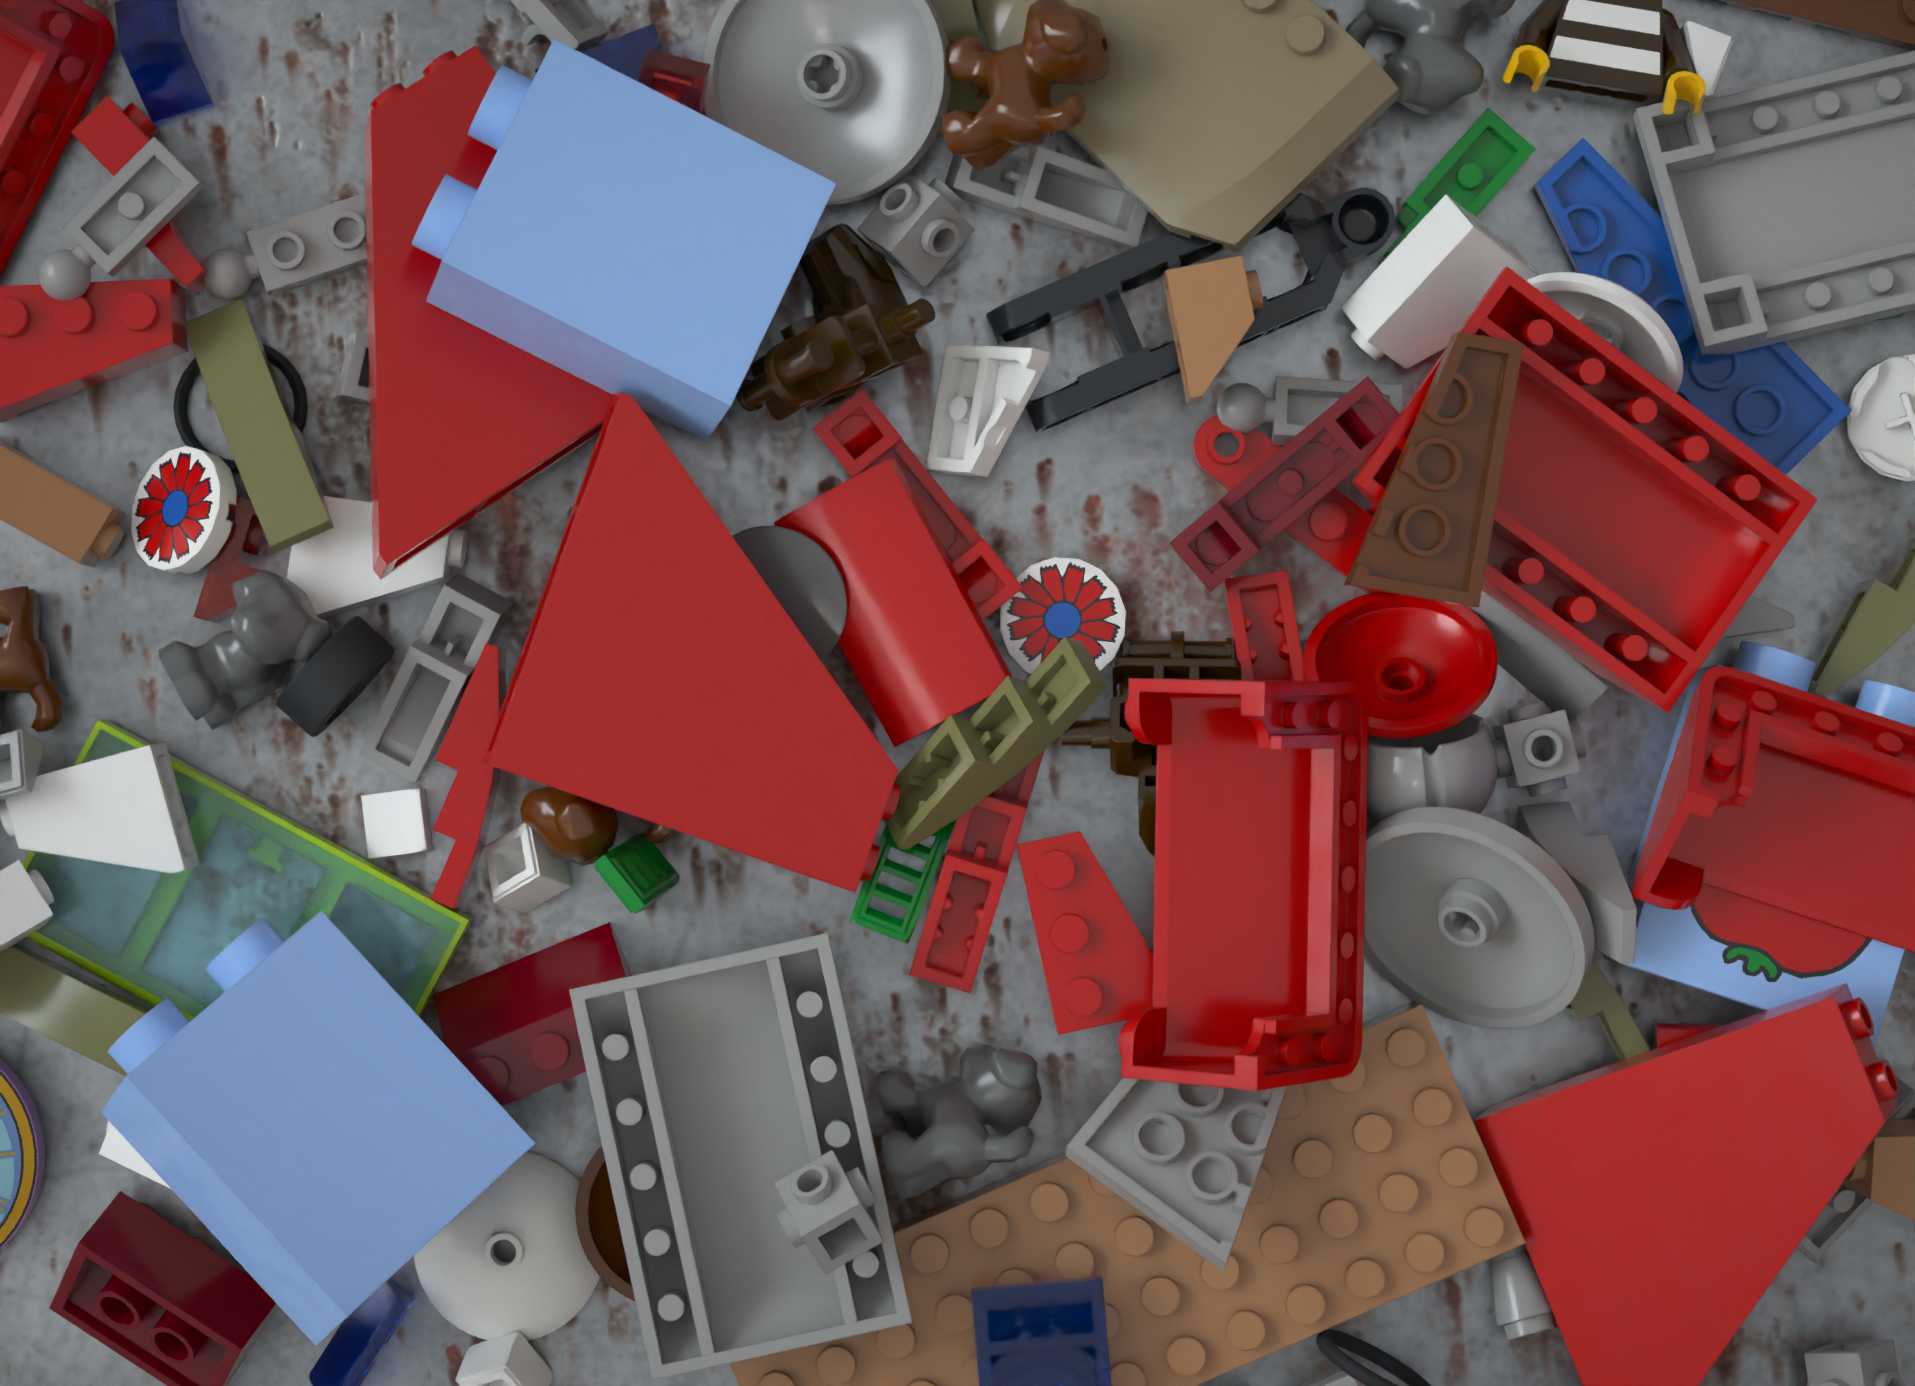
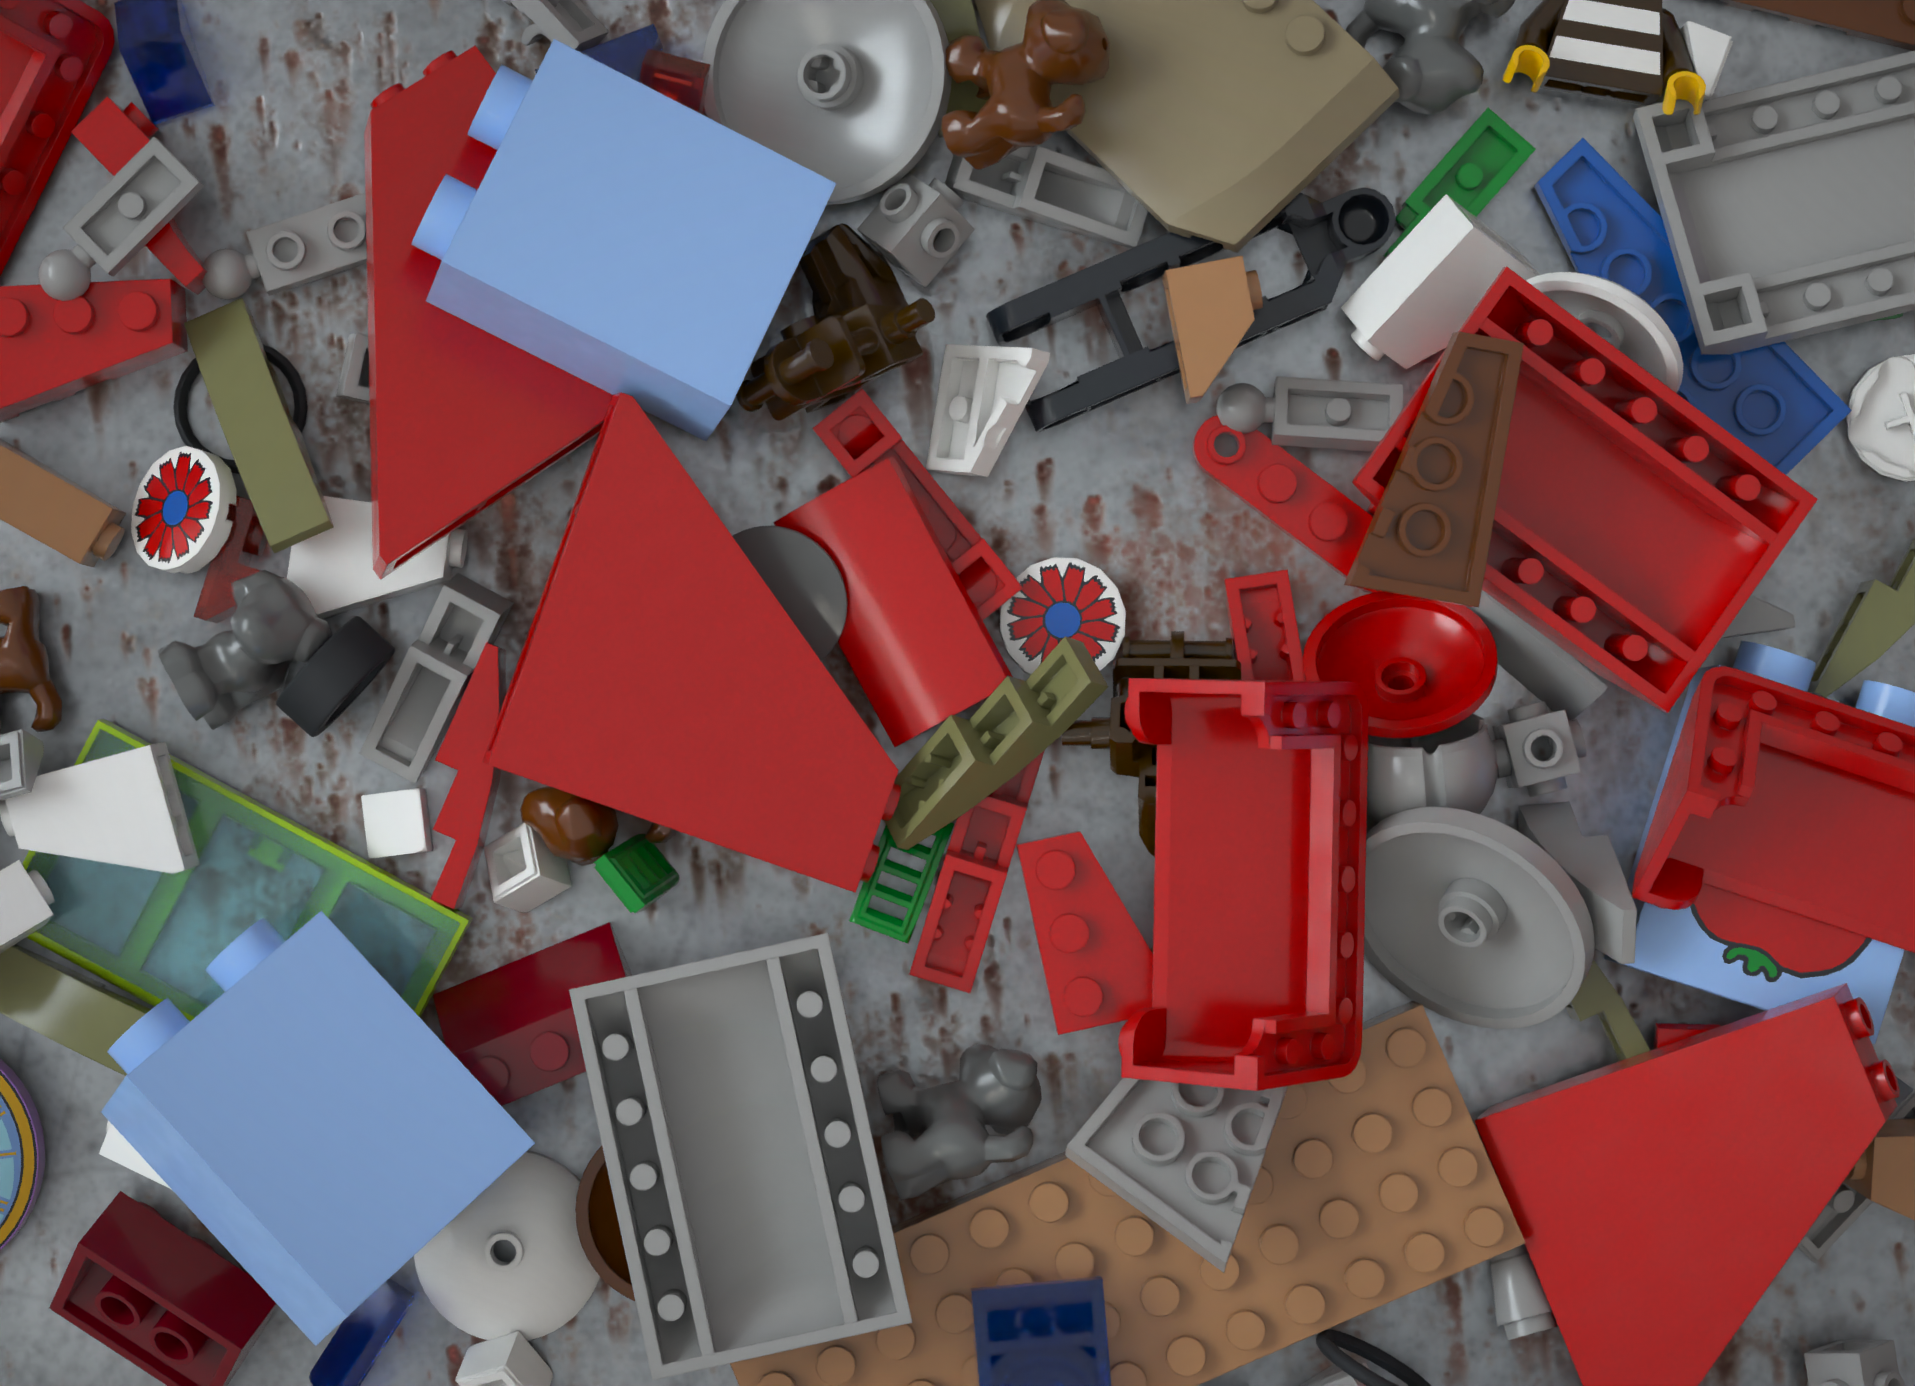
(821, 1199): light grey brick -> none
(1286, 485): dark red slope -> none

